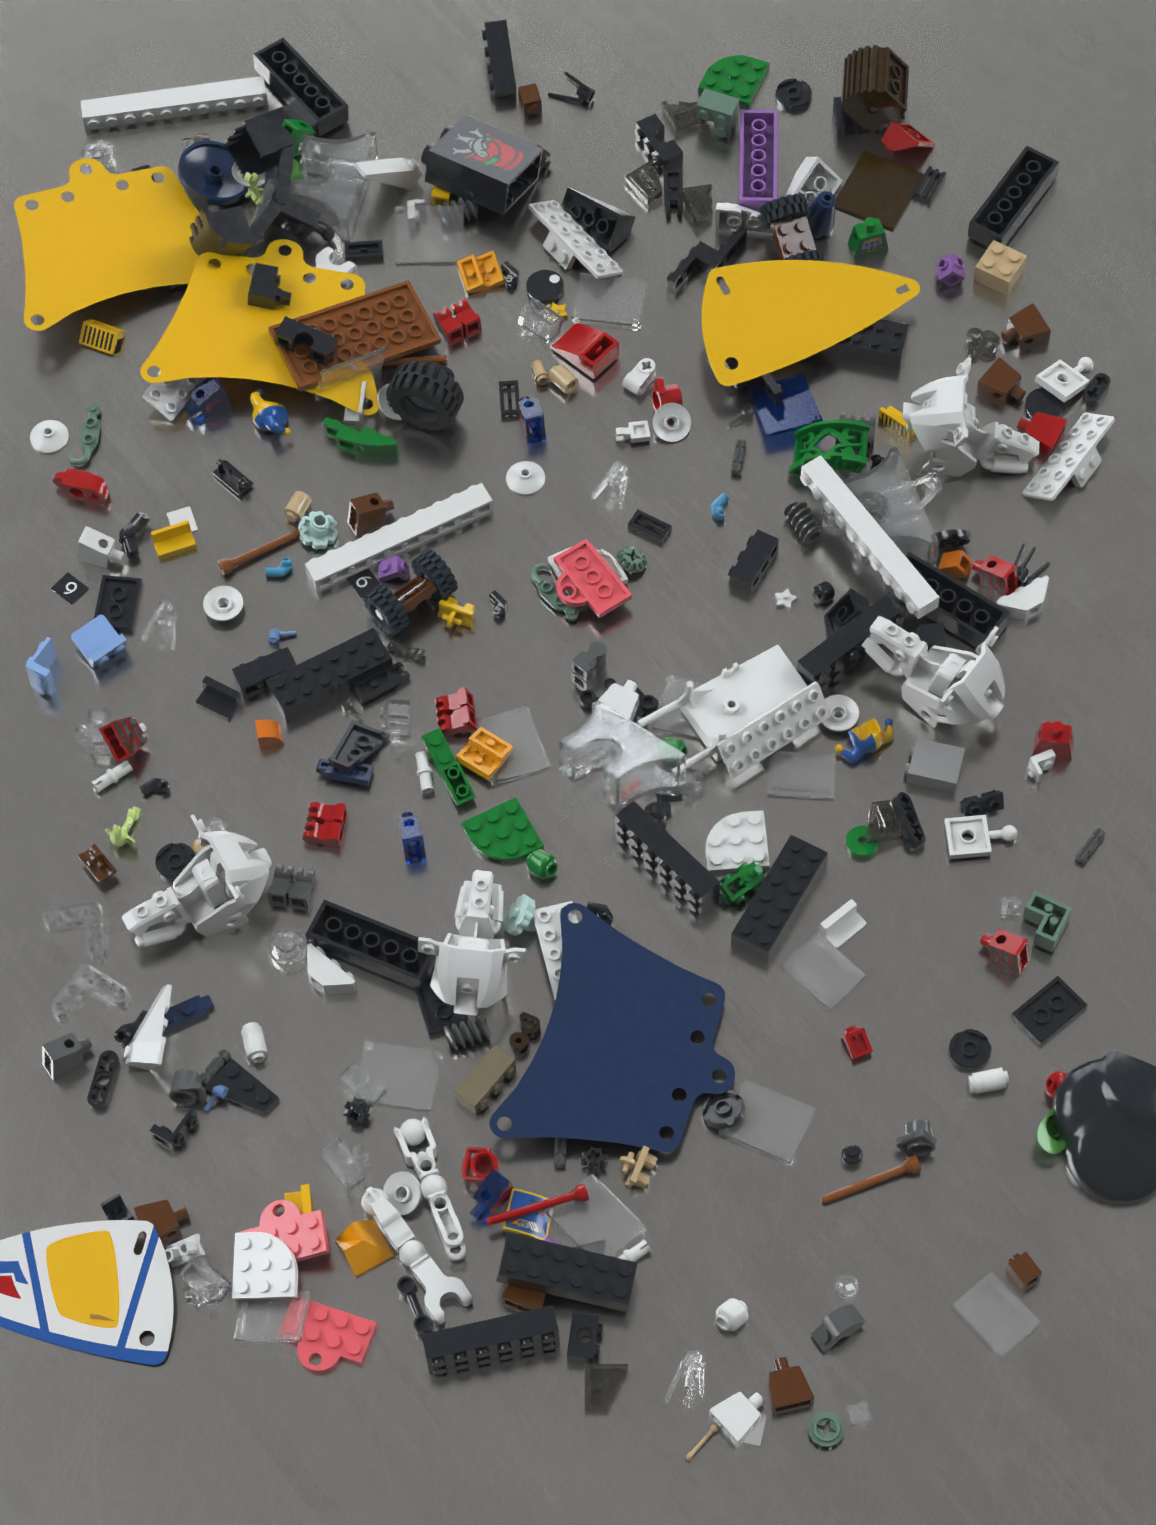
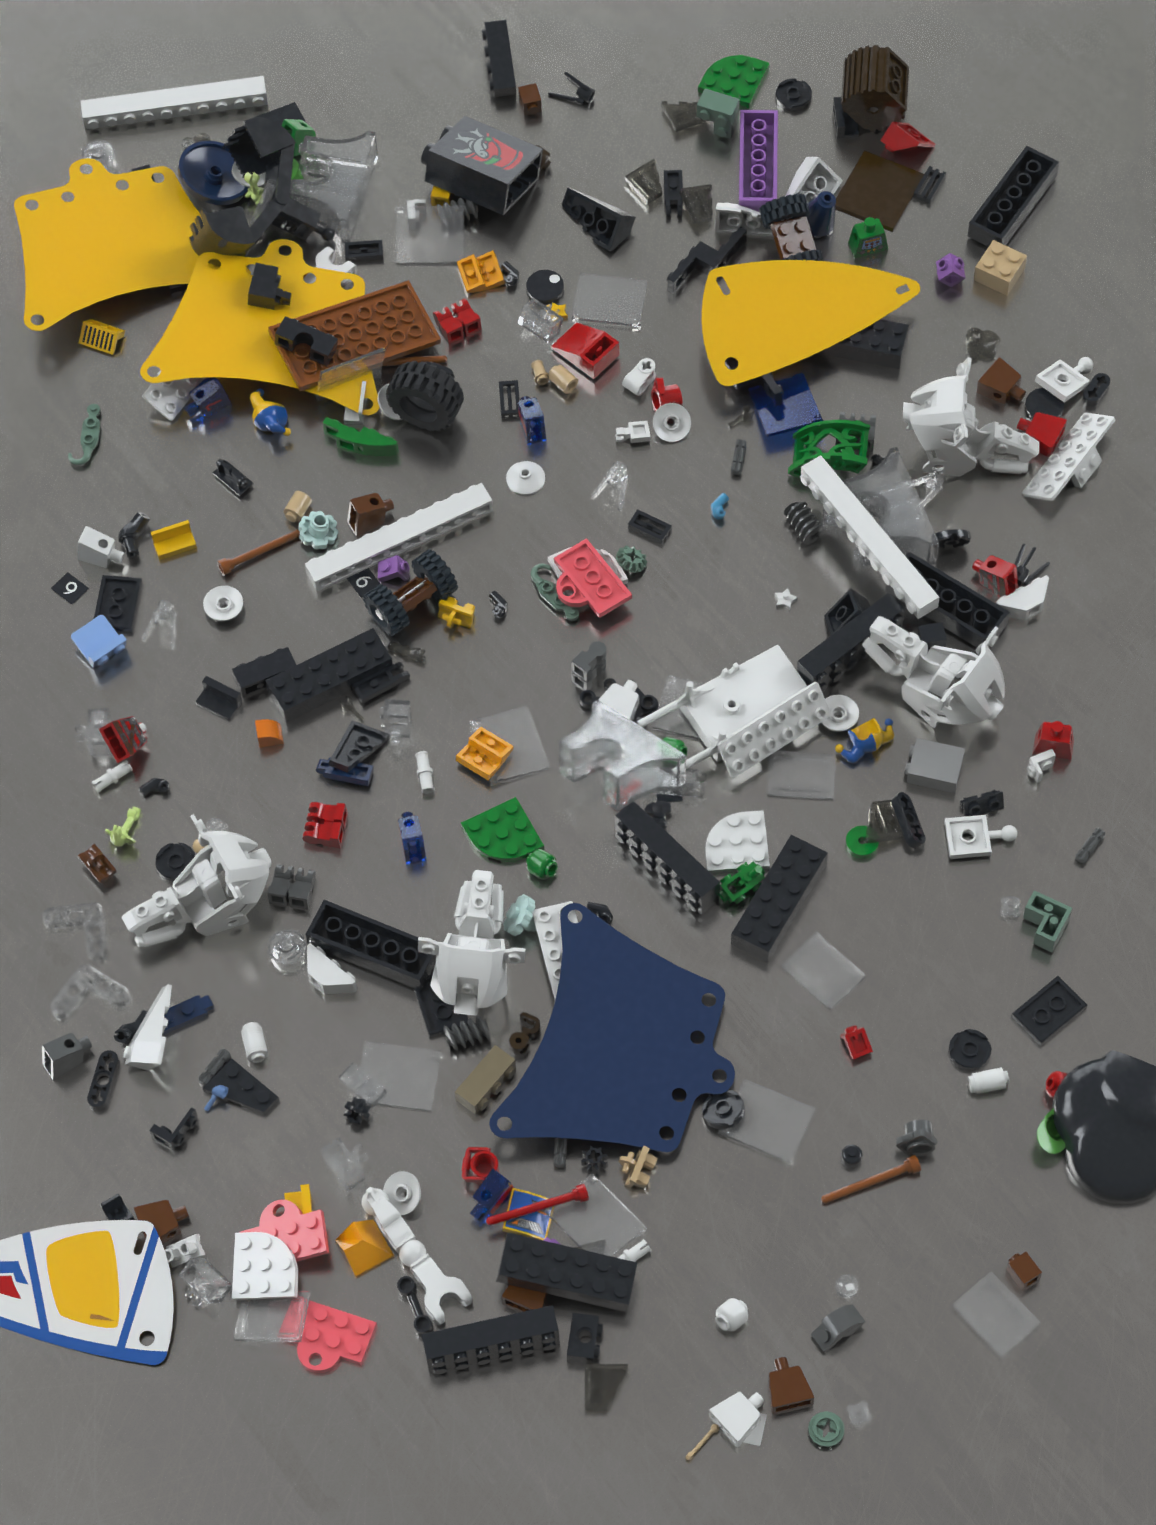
(38, 668): light blue bracket -> none
(50, 442): white dish -> none
(82, 485): red piece -> none
(182, 515): white sticker -> none
(186, 1088): dark grey piece -> none
(275, 634): medium blue hand -> none
(280, 571): dark azure arm -> none
(301, 87): black brick -> none
(392, 171): white wedge -> none
(432, 1184): white piece -> none
(447, 767): green slope -> none
(456, 713): red legs -> none
(569, 241): white bracket -> none
(666, 154): black arch -> none
(692, 1364): clear plant -> none
(753, 561): black brick -> none
(823, 592): black piece -> none
(842, 925): white panel -> none
(893, 420): yellow panel -> none
(956, 564): orange brick -> none
(1007, 950): red torso -> none
(1027, 328): reddish brown torso -> none

